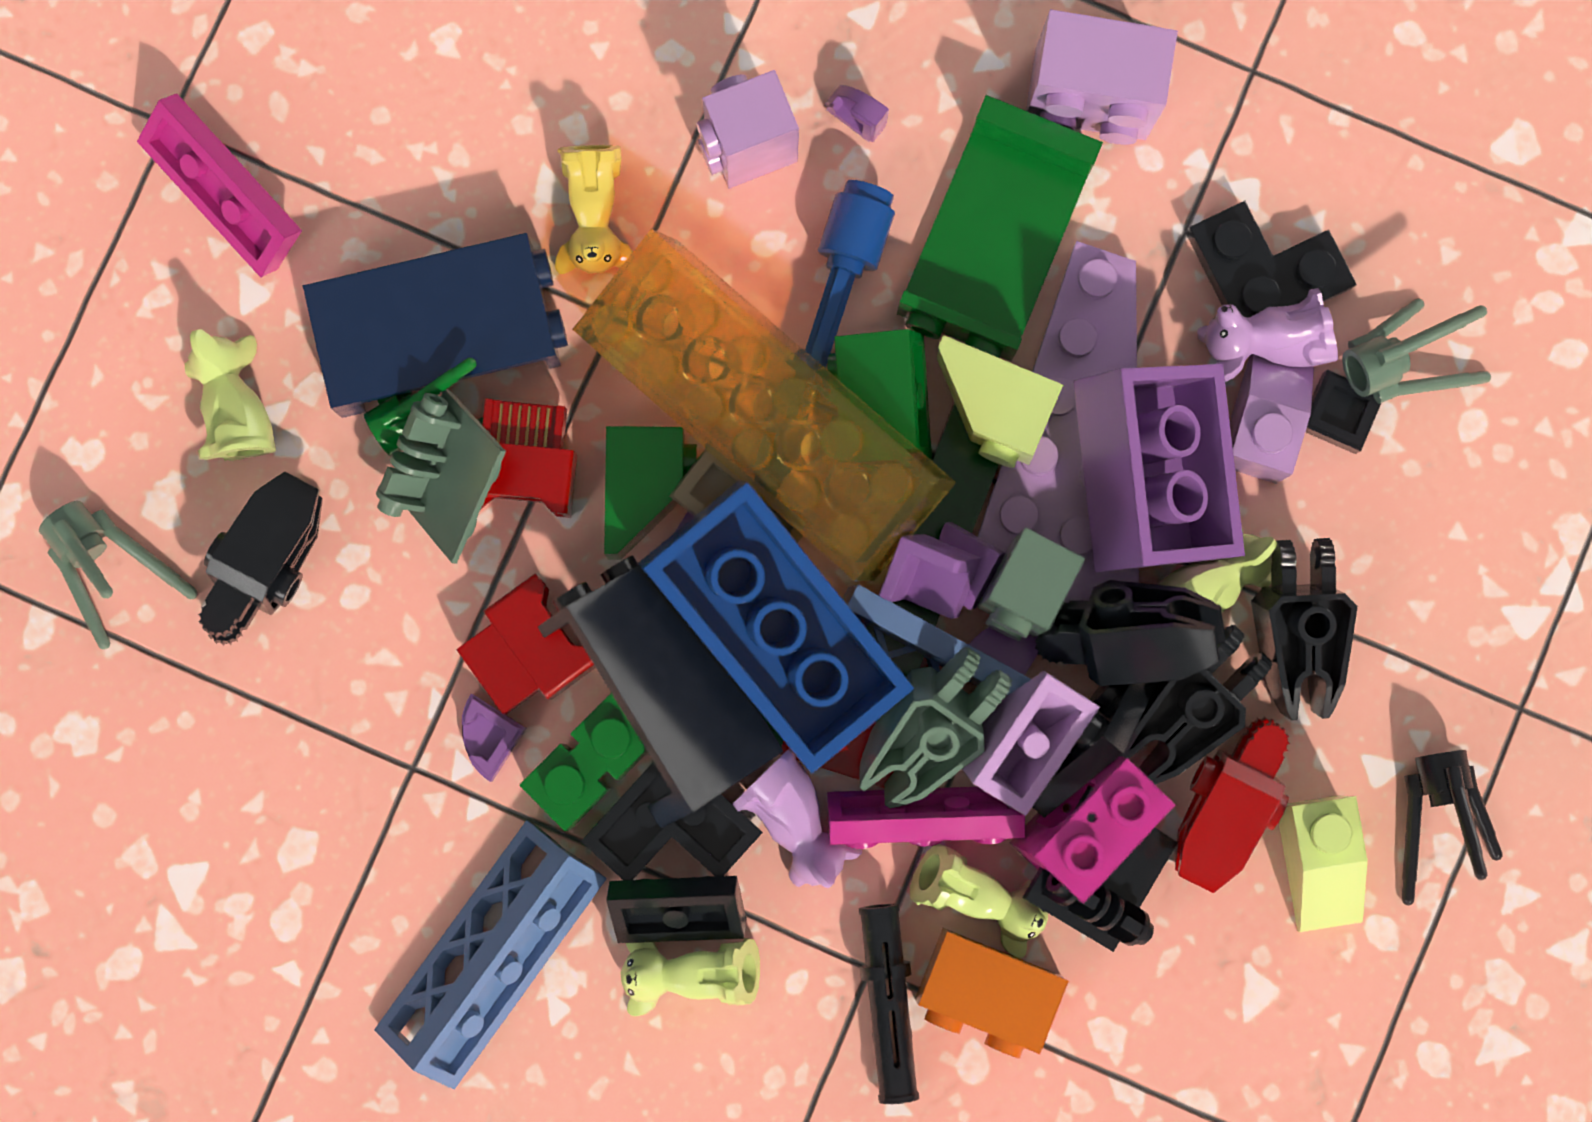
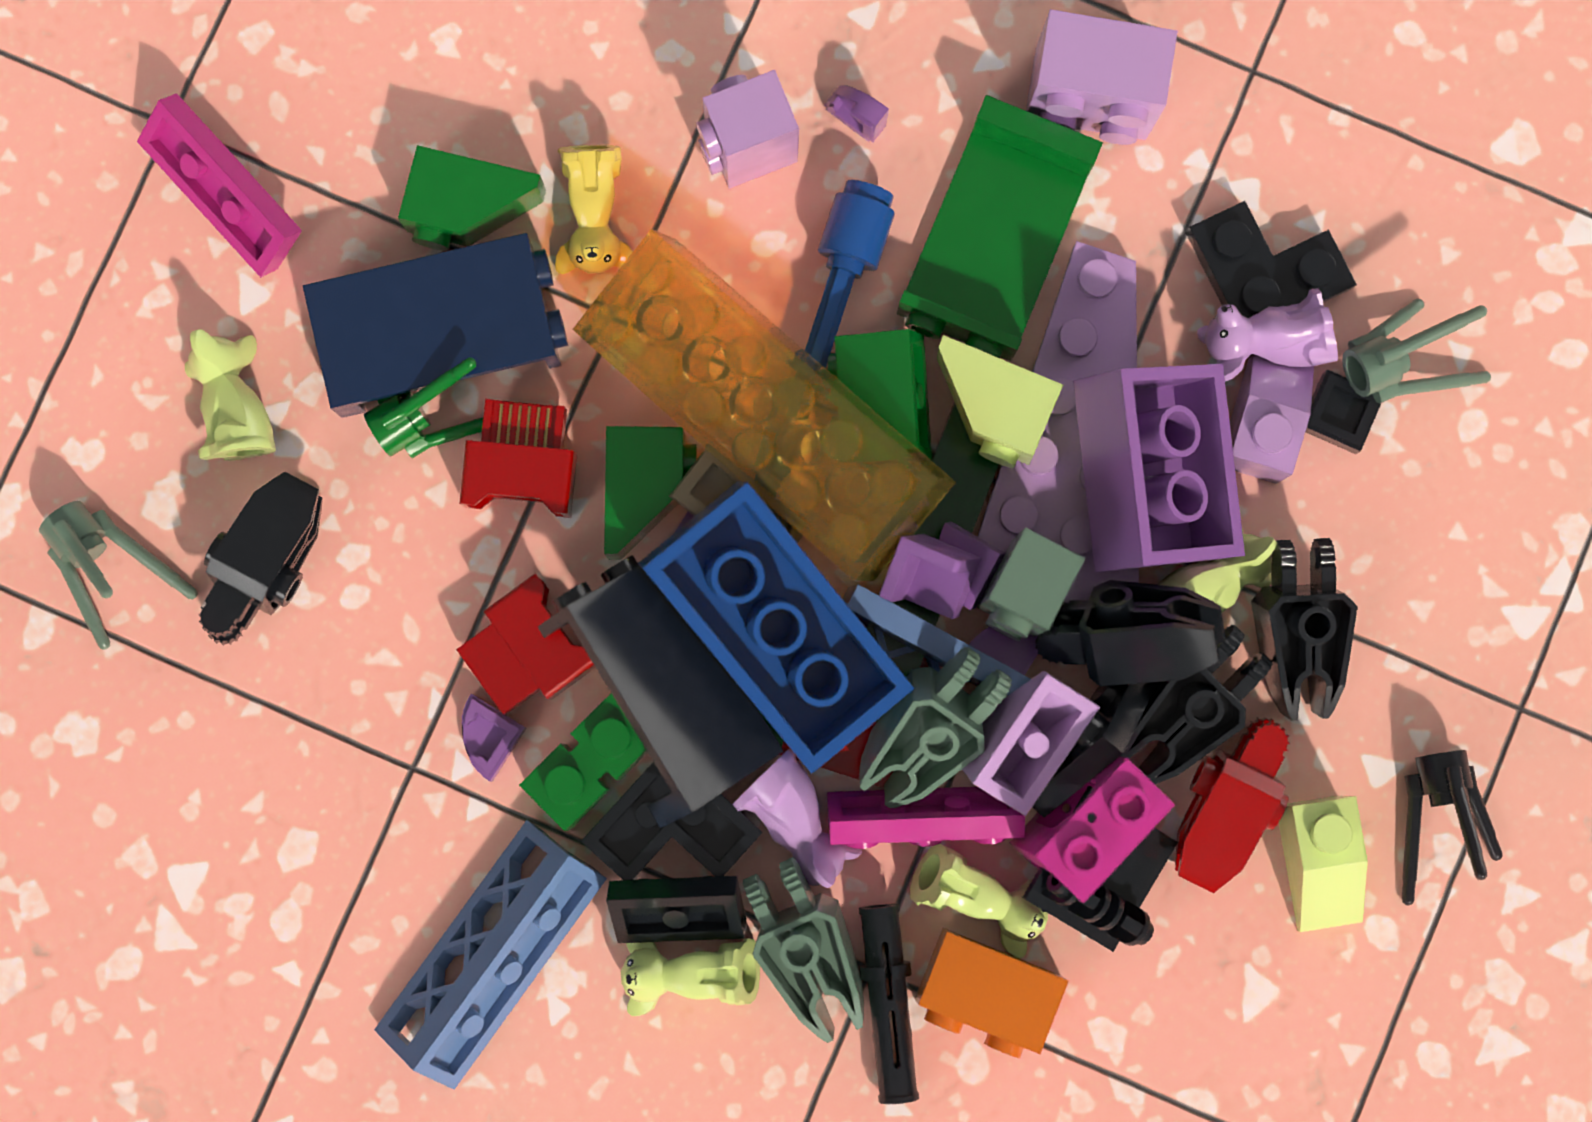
(442, 471): sand green hinge -> none
(463, 198): none -> green slope
(806, 951): none -> sand green hinge

